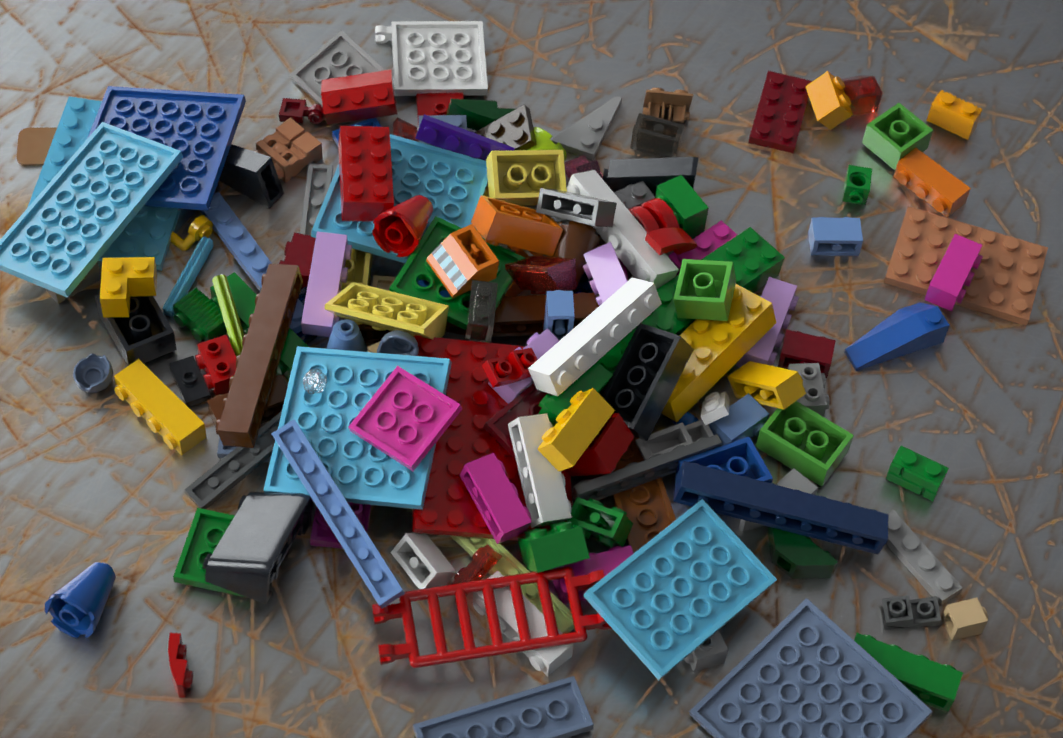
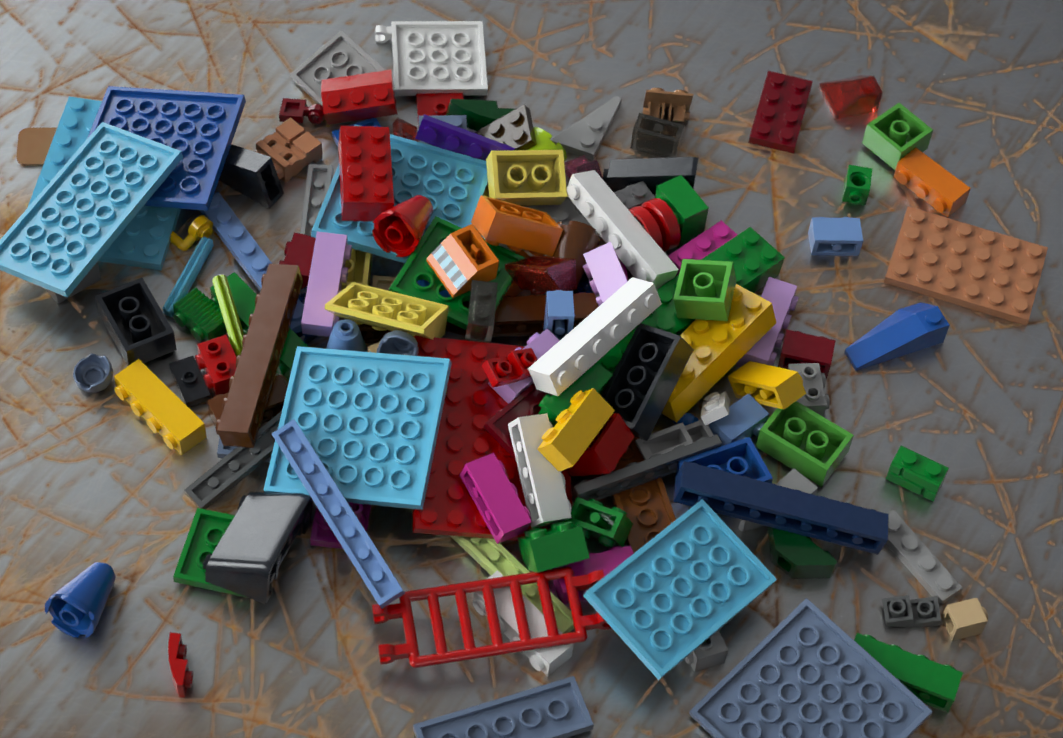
(124, 279): yellow brick -> none
(314, 381): clear plate -> none
(405, 418): dark pink plate -> none
(423, 561): white brick -> none
(481, 564): clear red plate -> none
(576, 207): dark grey brick -> none
(670, 239): red slope -> none
(829, 100): light orange brick -> none
(954, 114): light orange brick -> none
(954, 273): dark pink brick -> none

